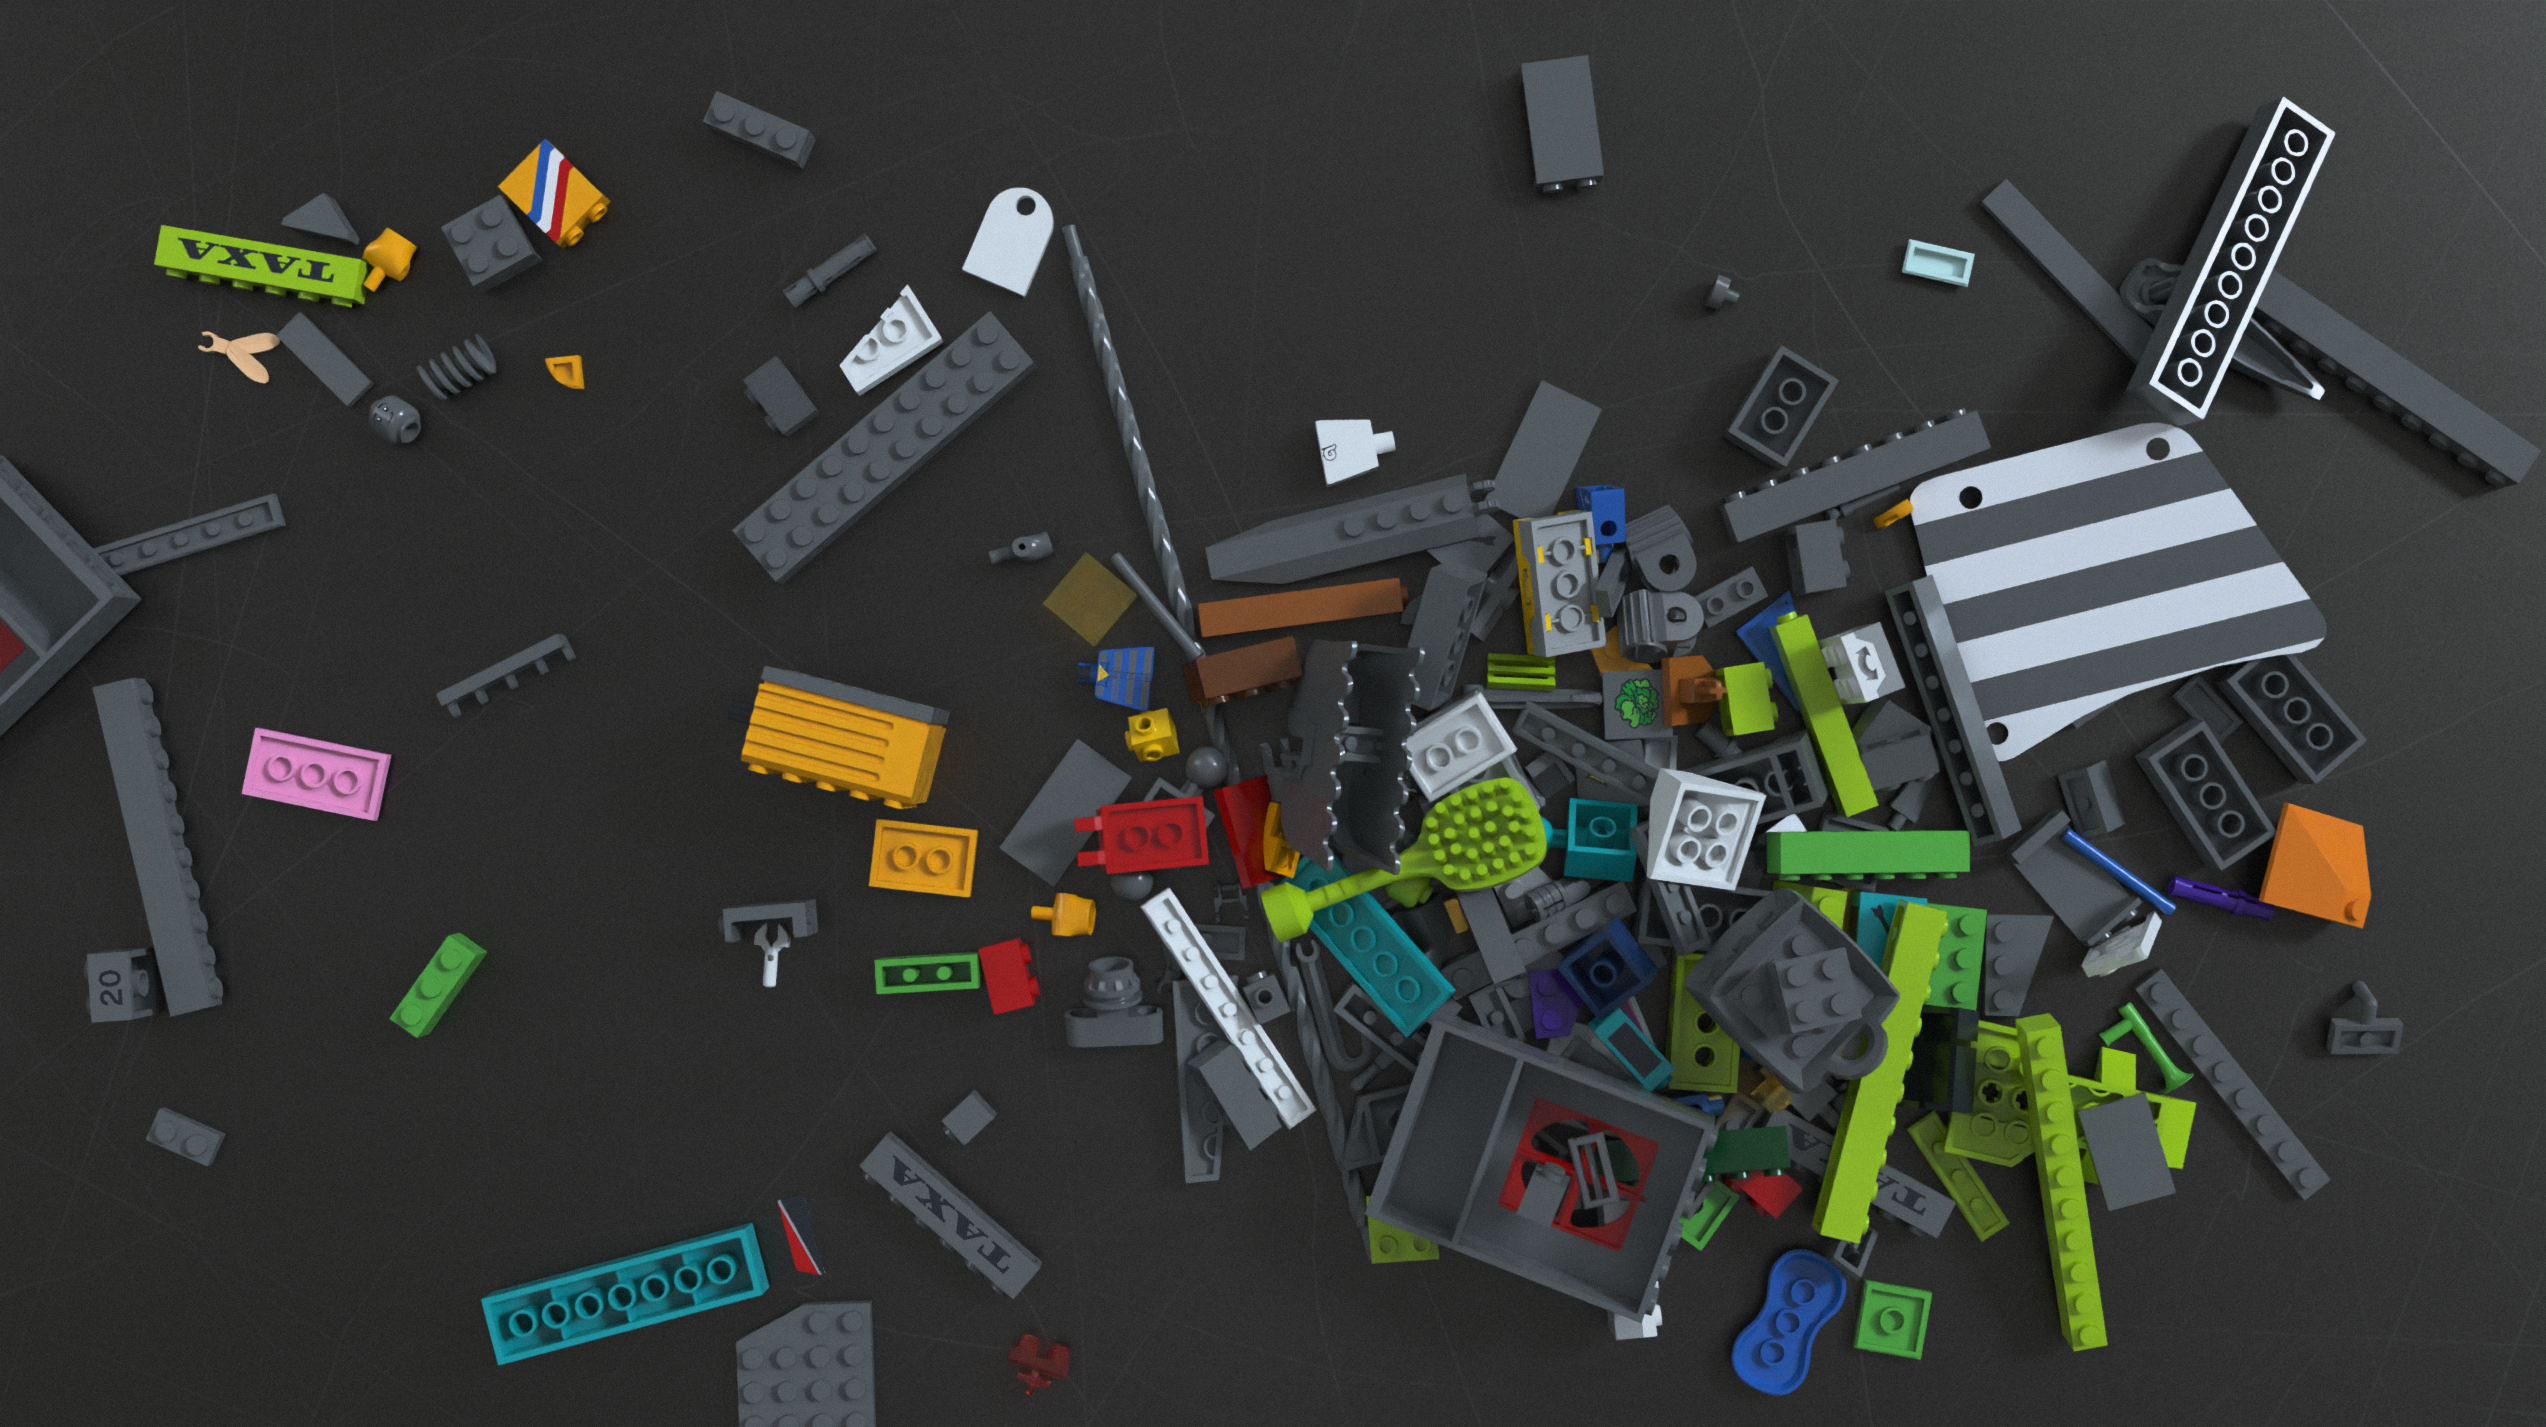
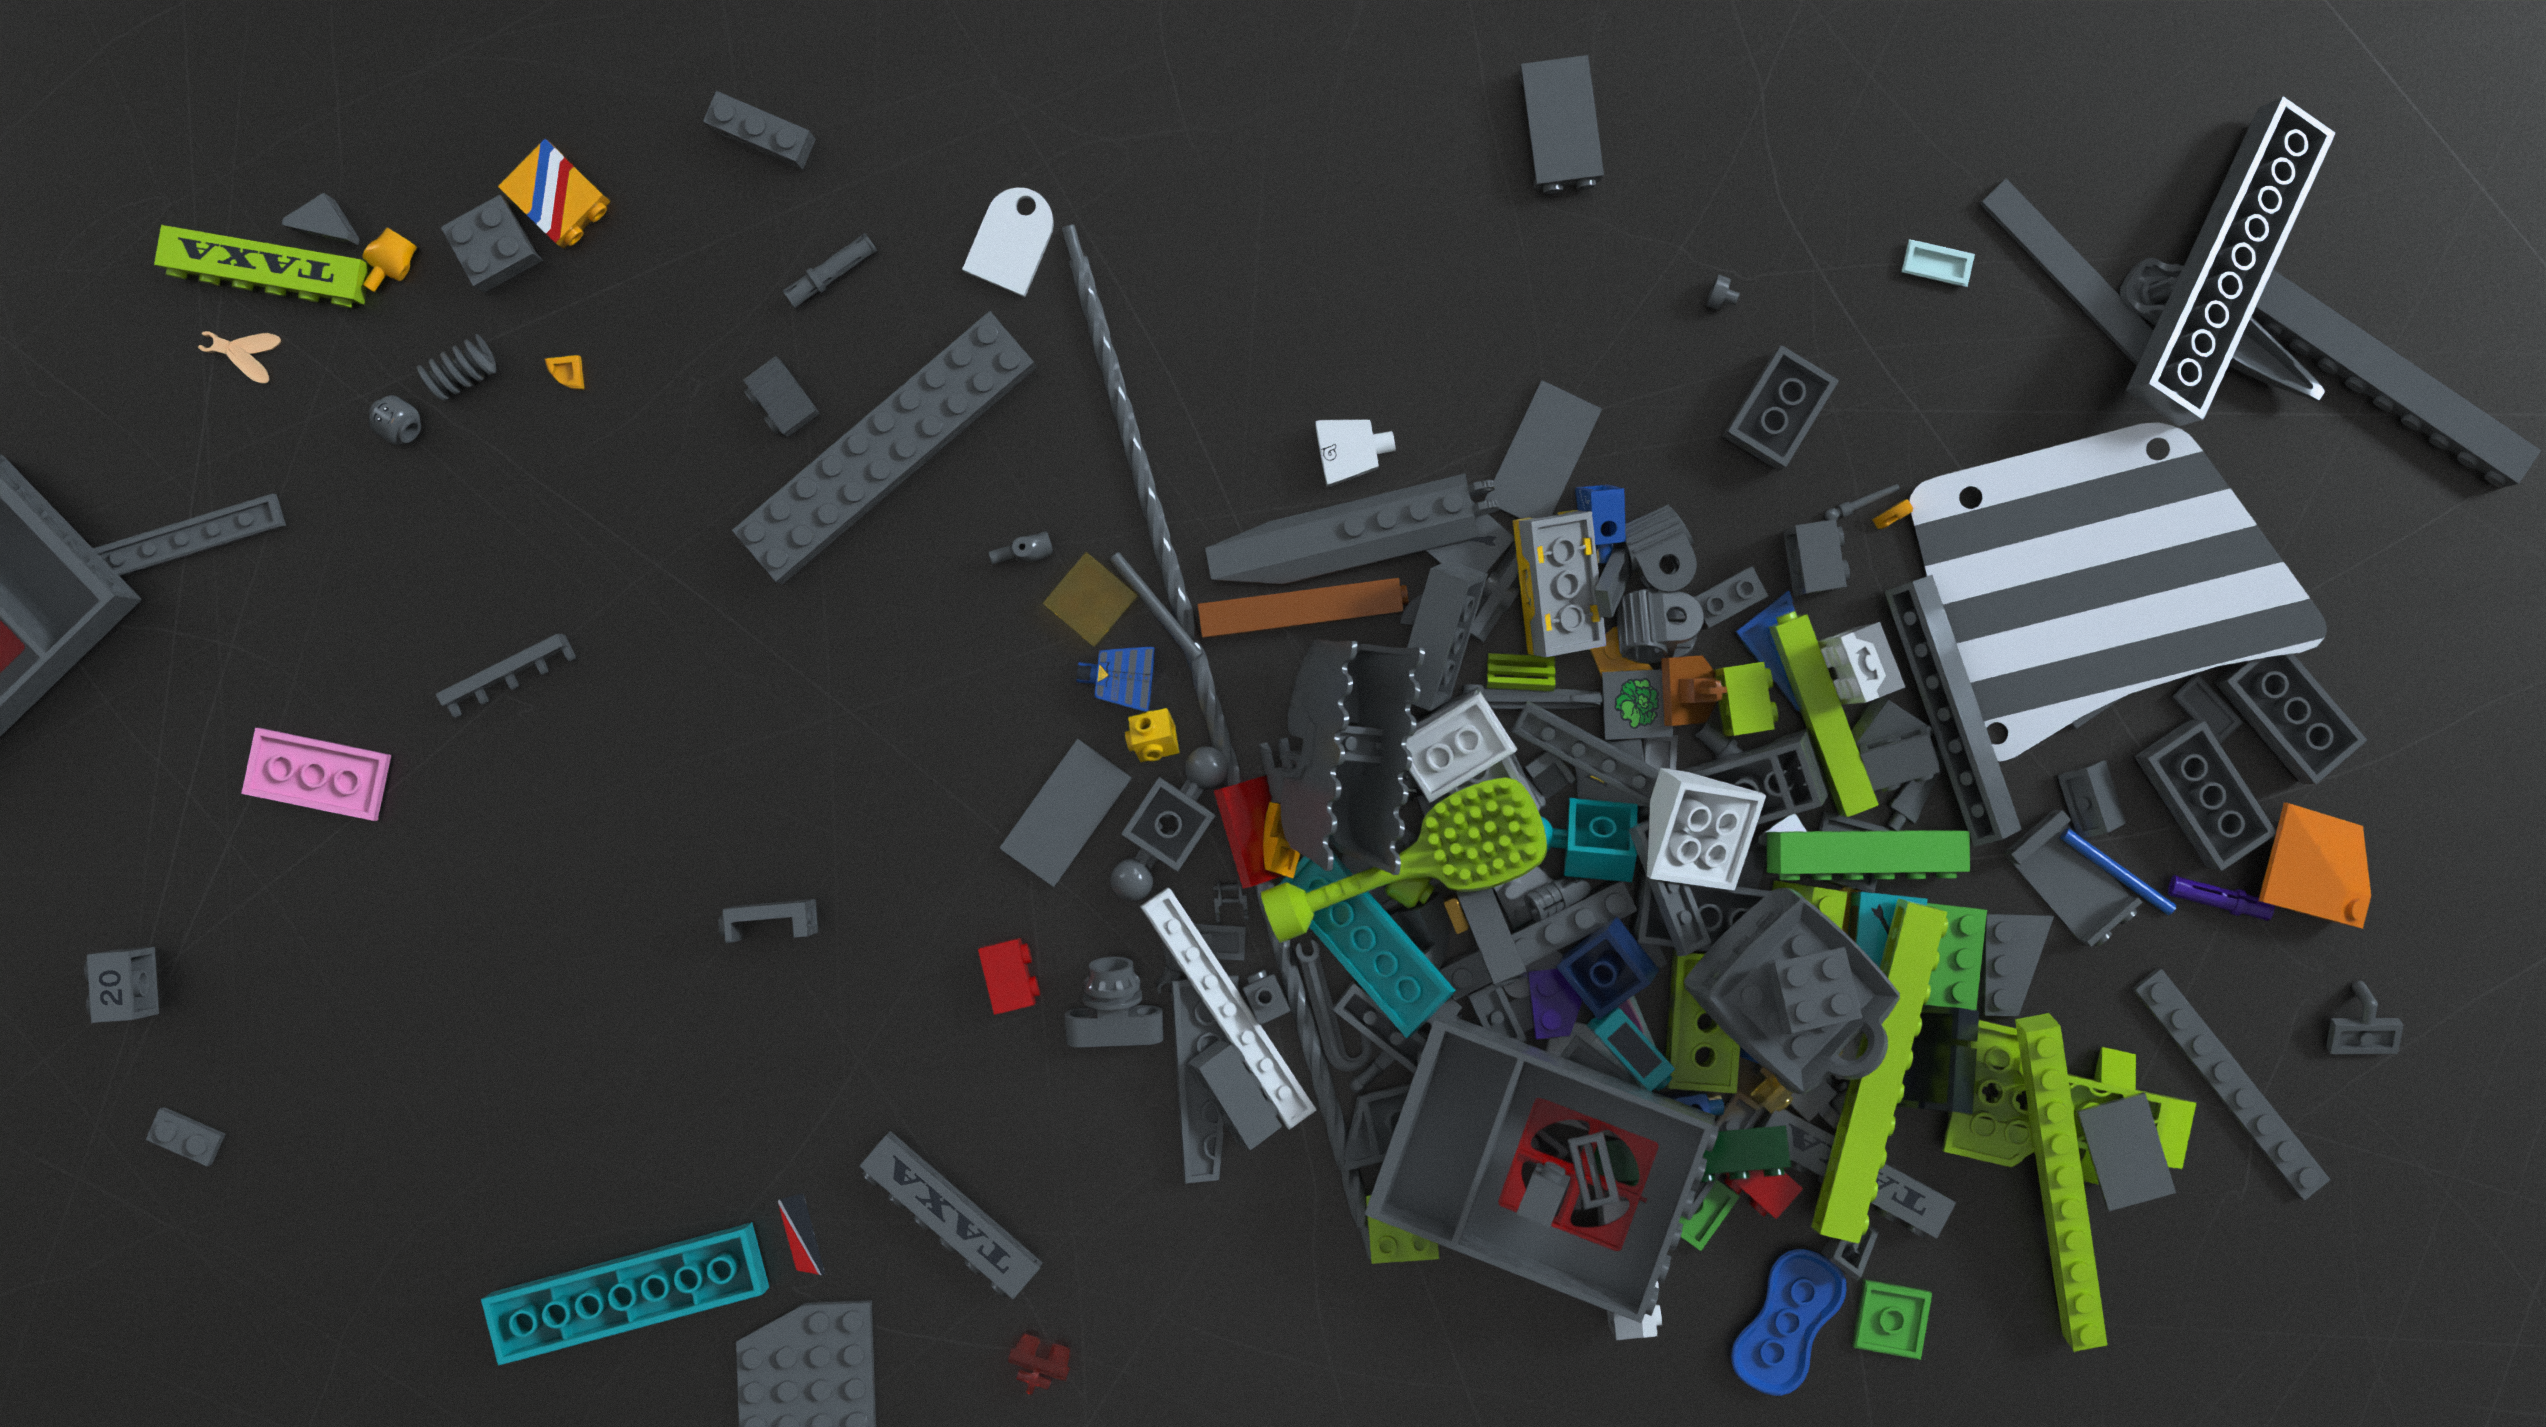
(158, 845): dark grey brick -> none
(325, 359): dark grey tile -> none
(438, 985): bright green brick -> none
(771, 952): white bar -> none
(841, 737): light orange piece -> none
(894, 343): white wing -> none
(923, 858): light orange plate -> none
(928, 973): bright green brick -> none
(968, 1118): dark grey brick -> none
(1069, 915): light orange piece -> none
(1147, 835): red tile -> none
(1242, 672): reddish brown brick -> none
(1854, 477): dark grey brick -> none
(1957, 1177): lime tile -> none
(2123, 947): white wing -> none
(2133, 1021): bright green piece -> none

